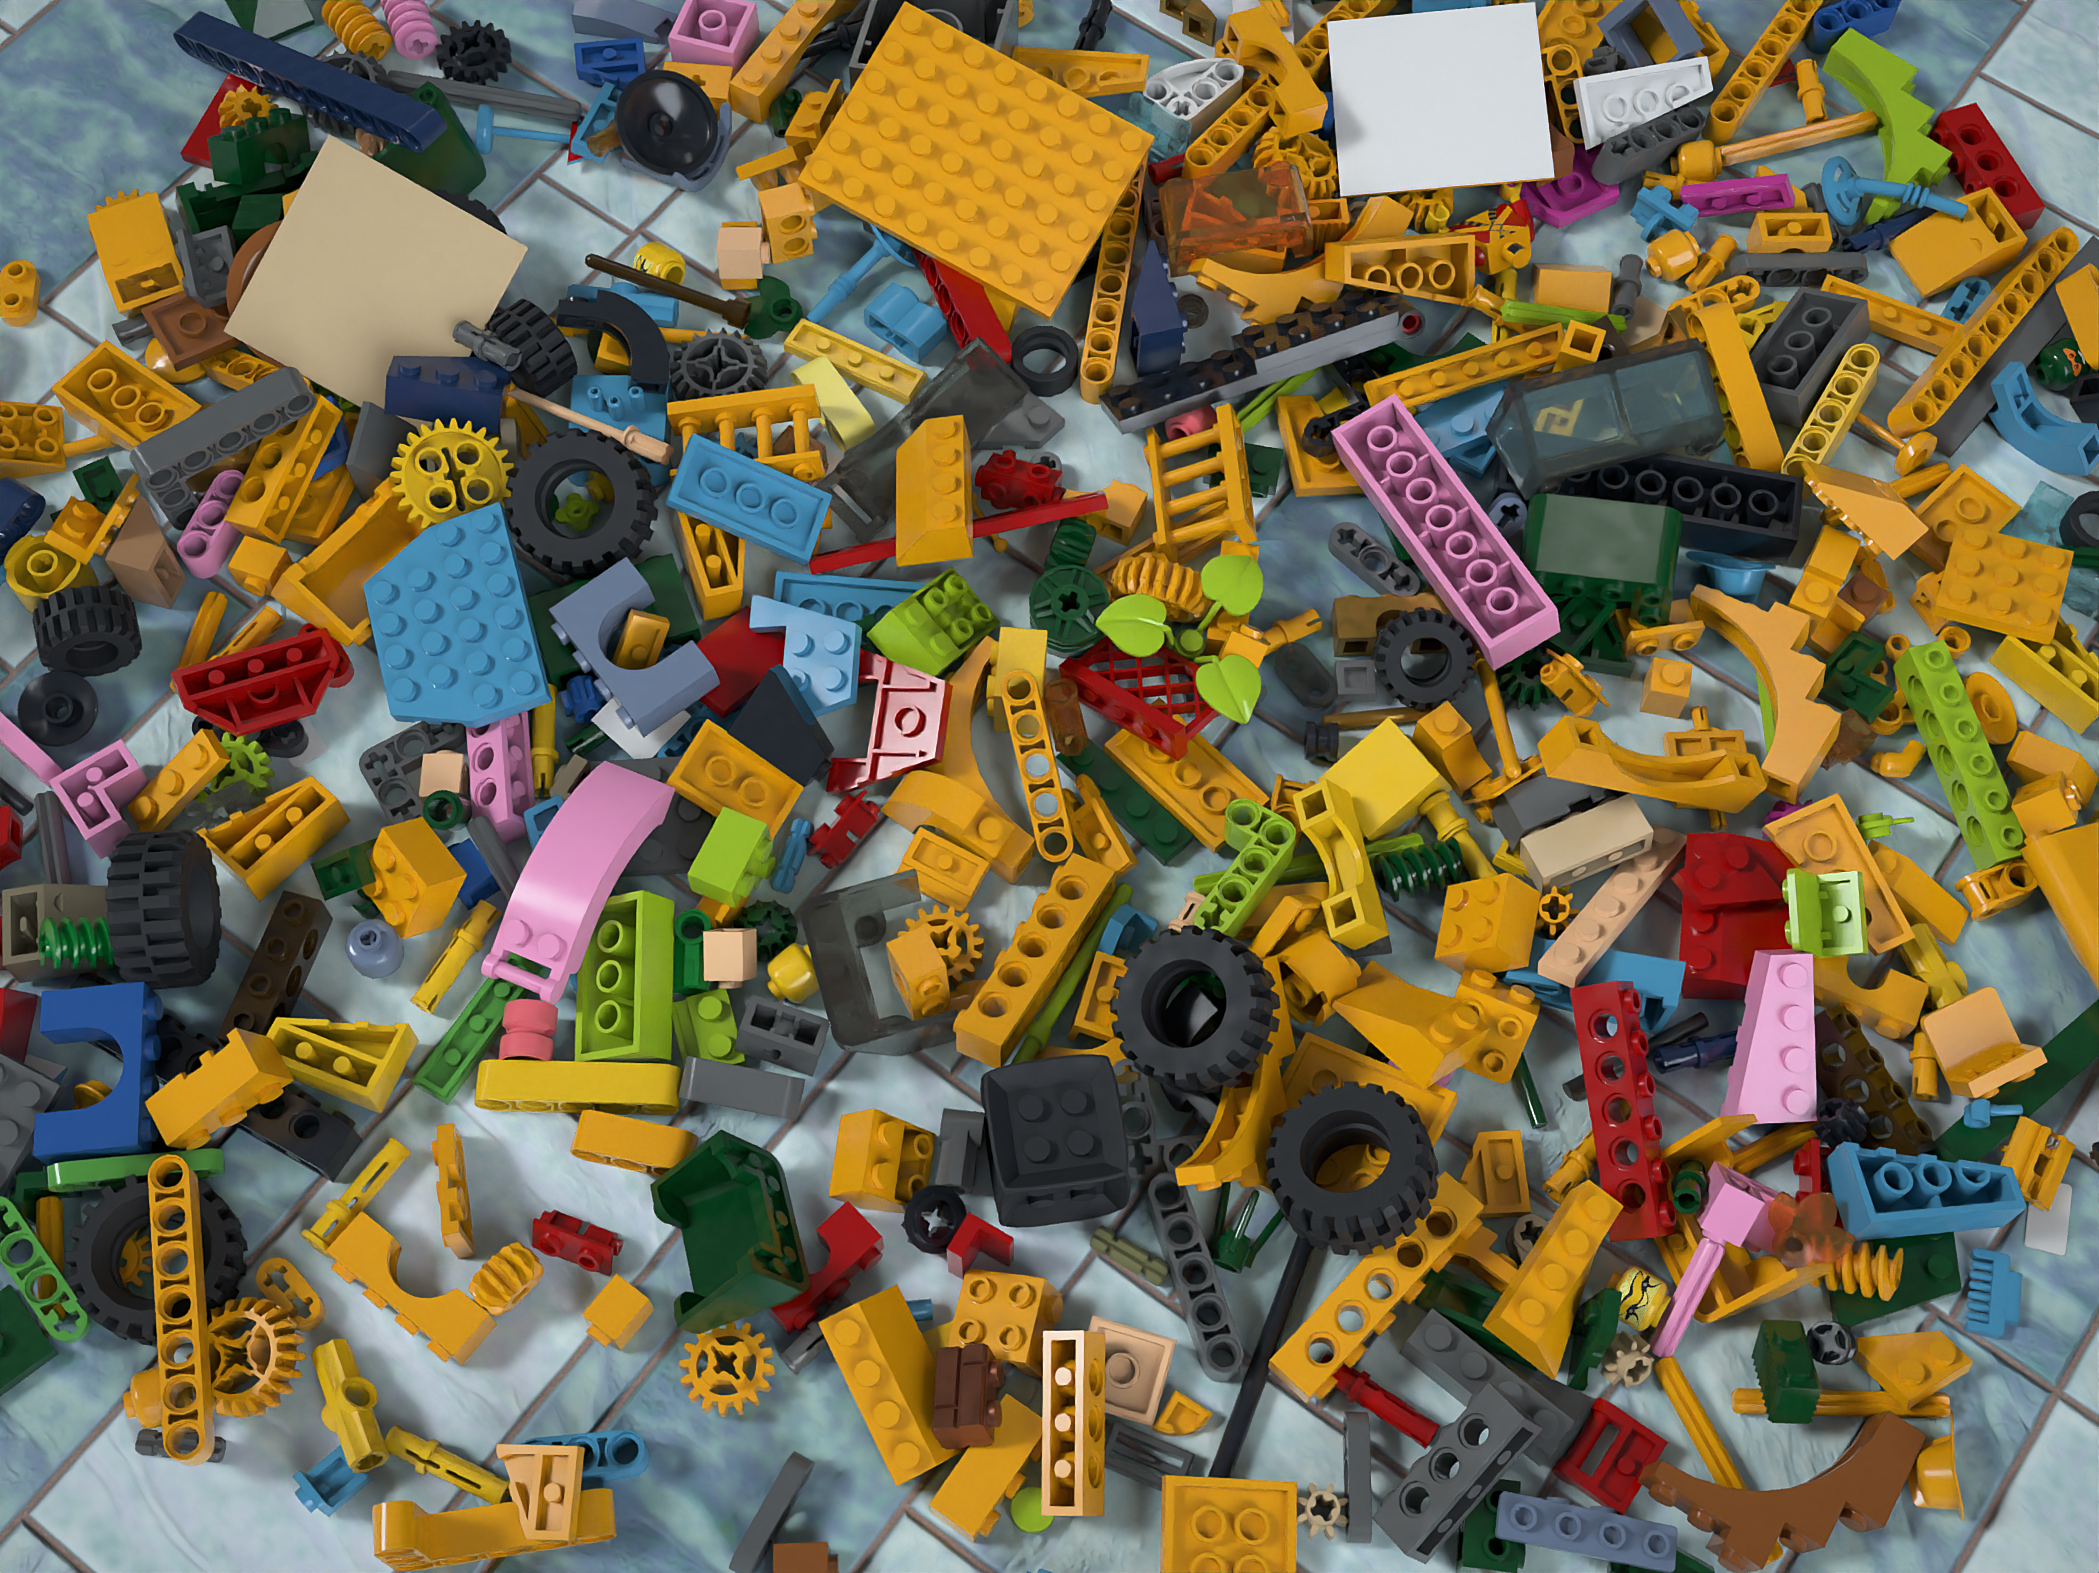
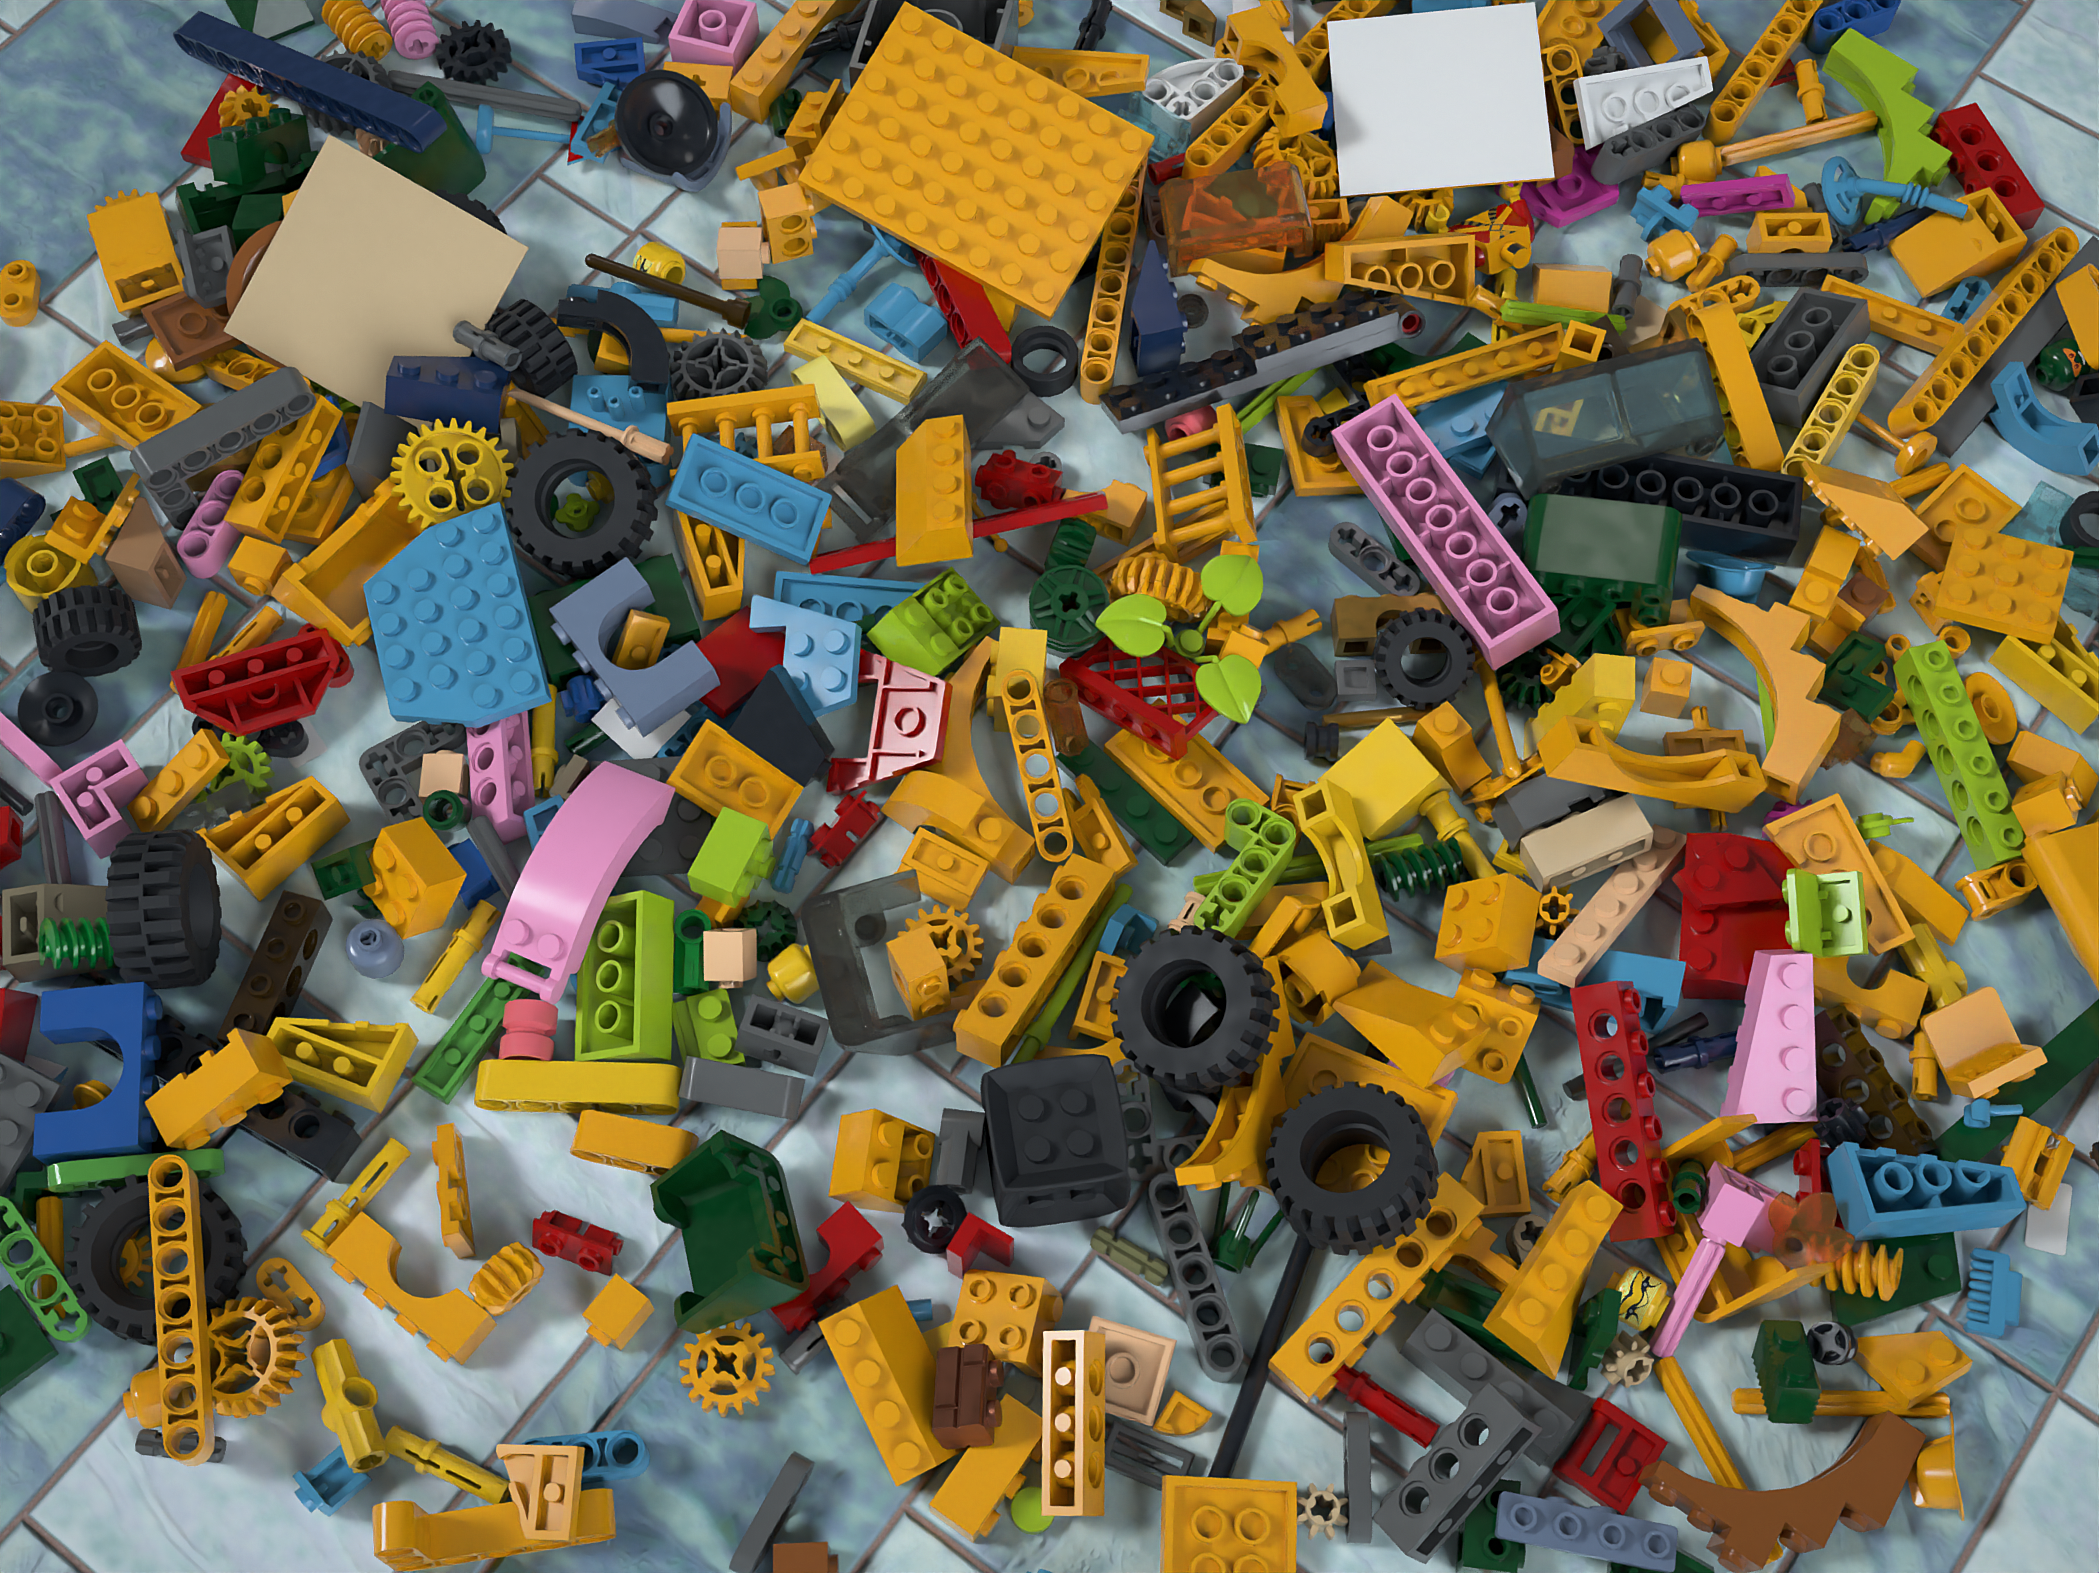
(1598, 692): none -> yellow wedge

